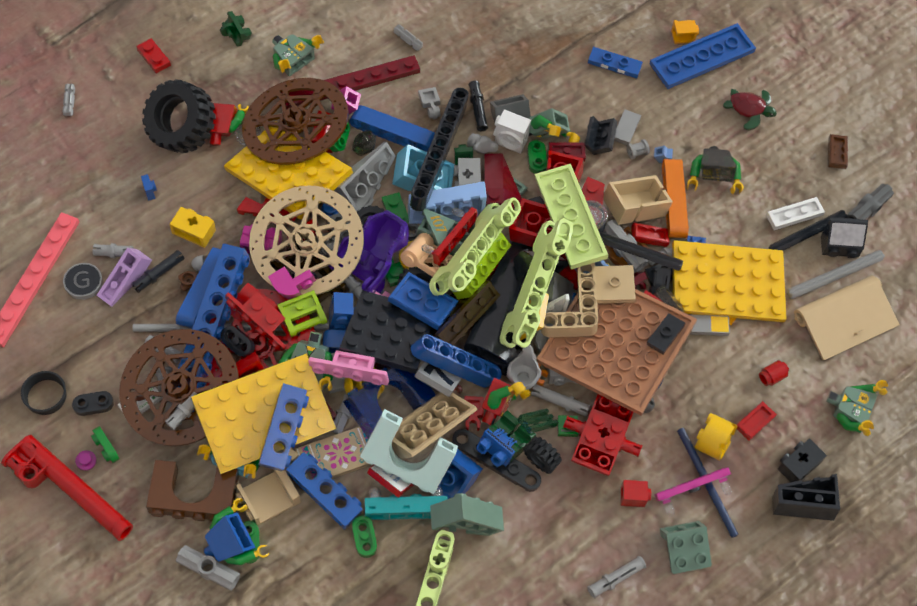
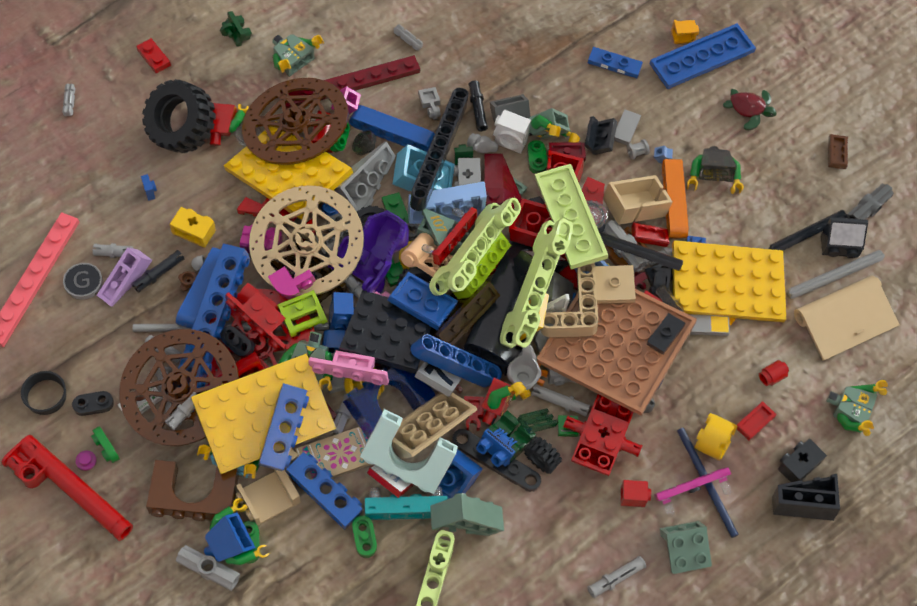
(795, 213): white plate -> none

